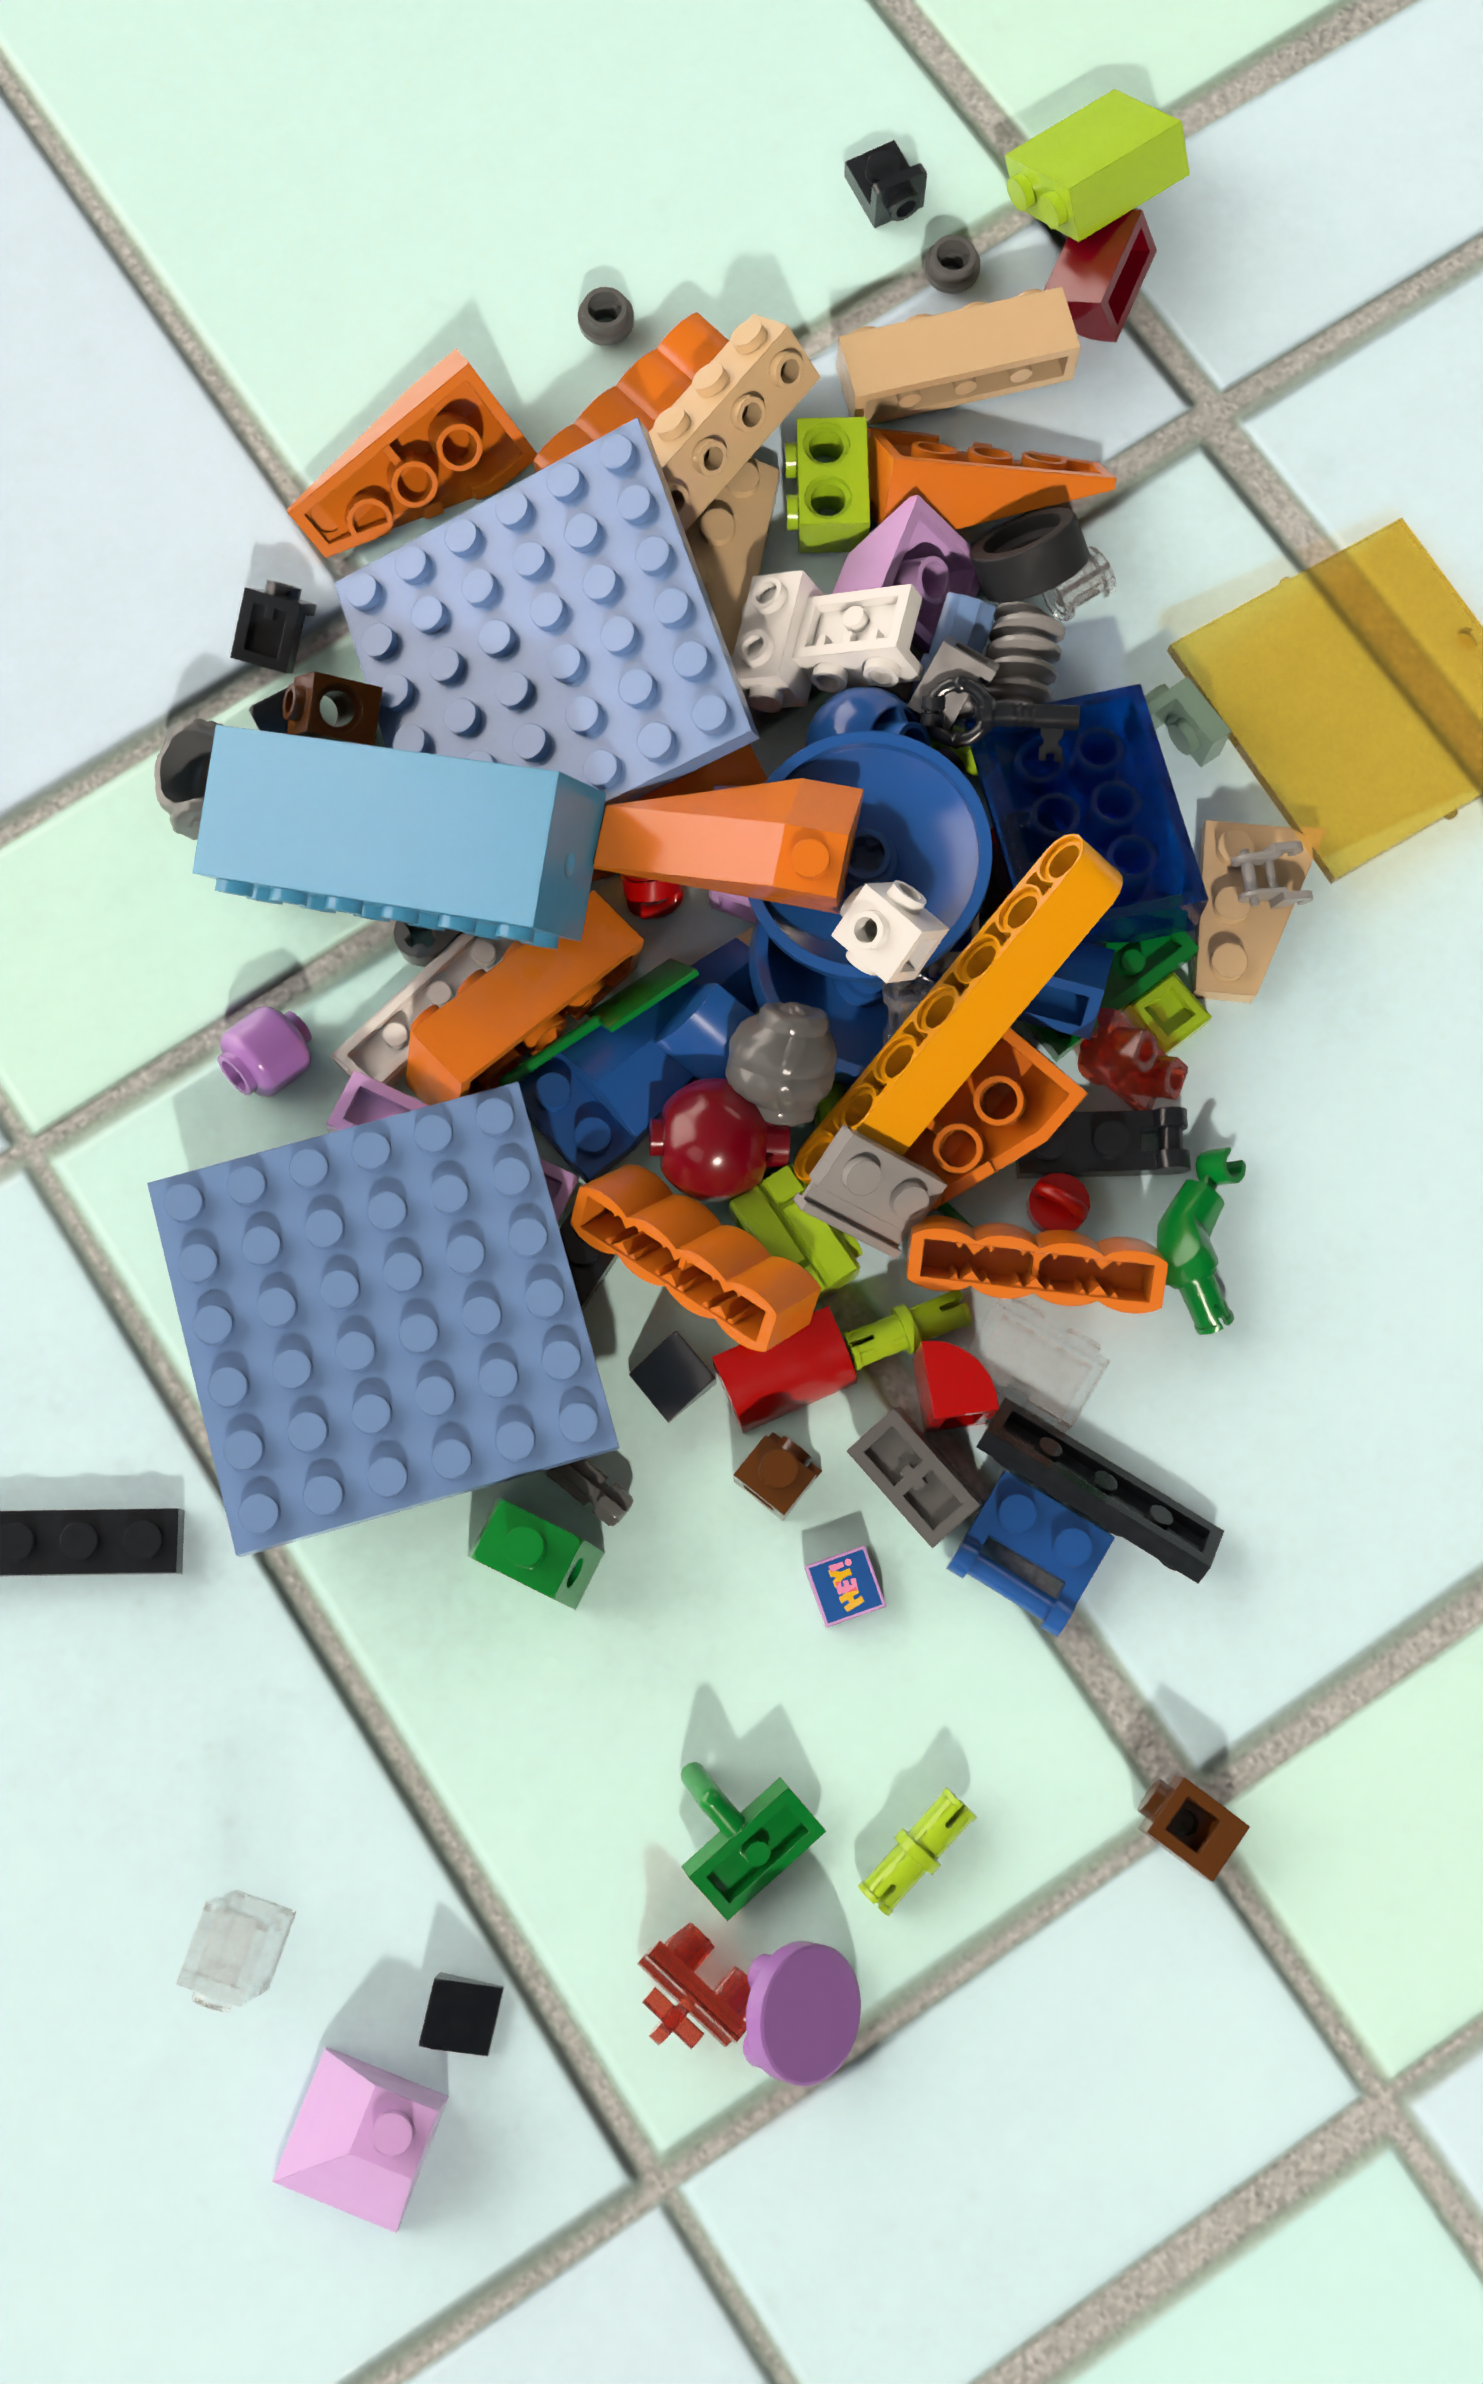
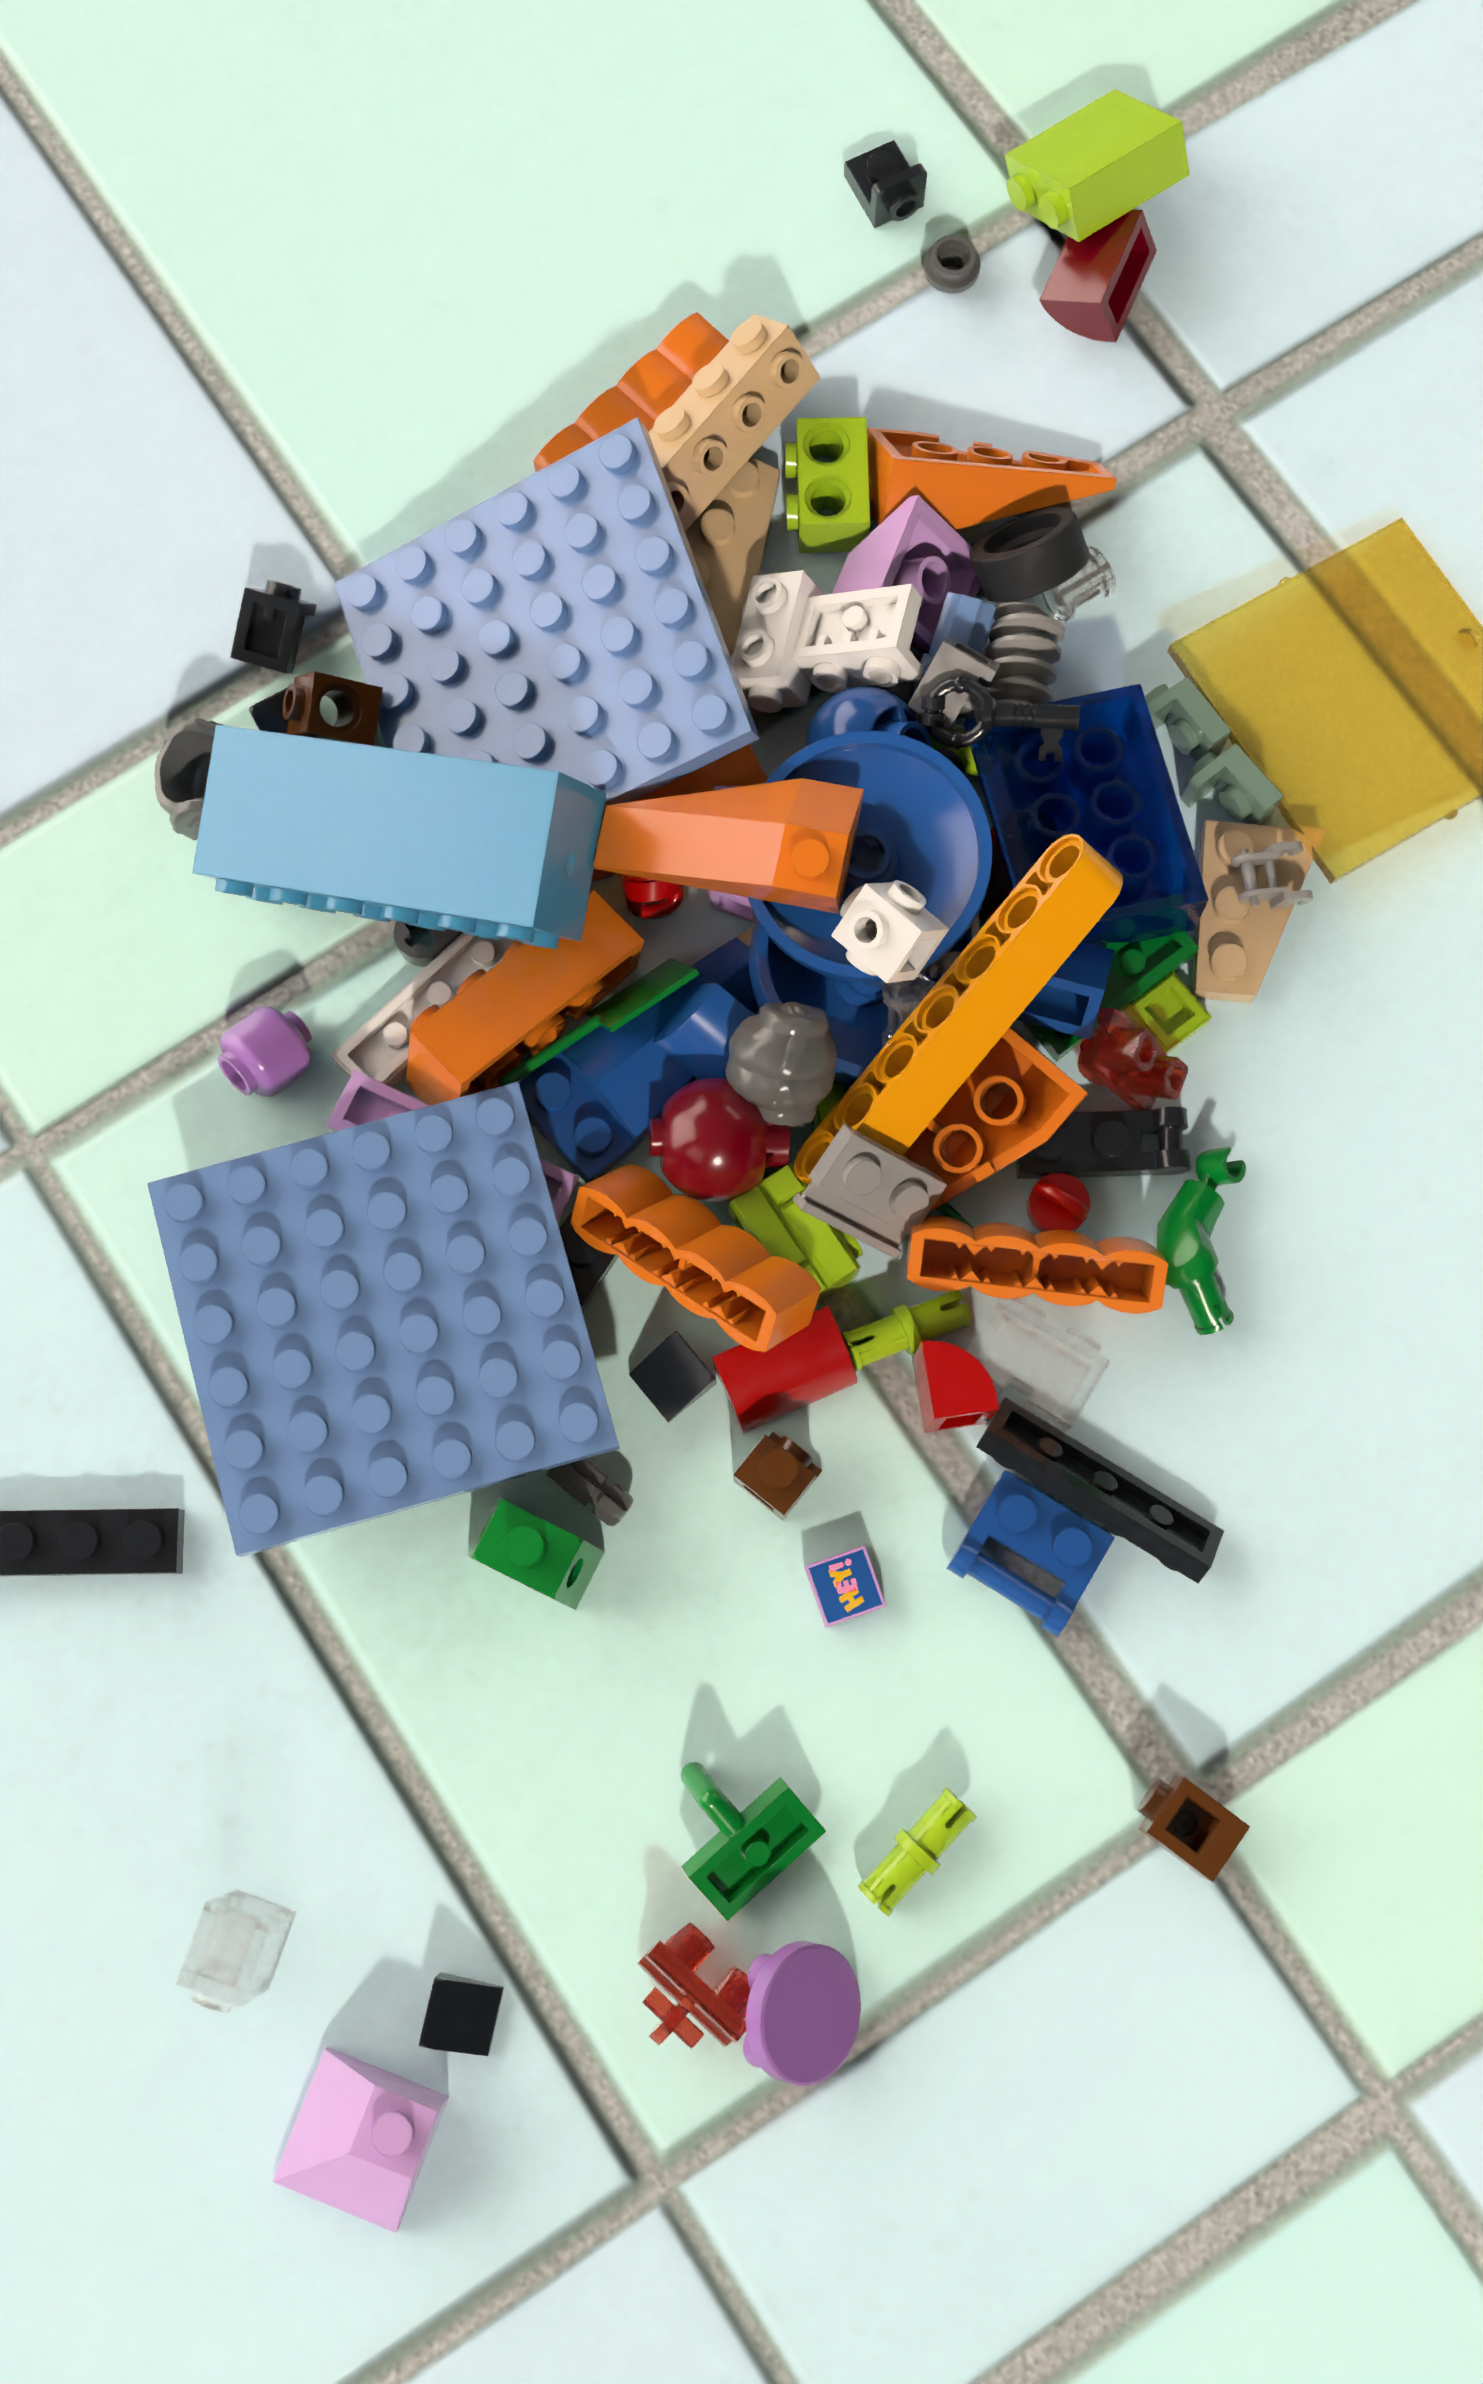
(419, 457): orange wedge -> none
(605, 303): dark grey plate -> none
(915, 1476): dark grey hinge -> none
(958, 356): tan brick -> none
(1241, 786): none -> sand green bracket

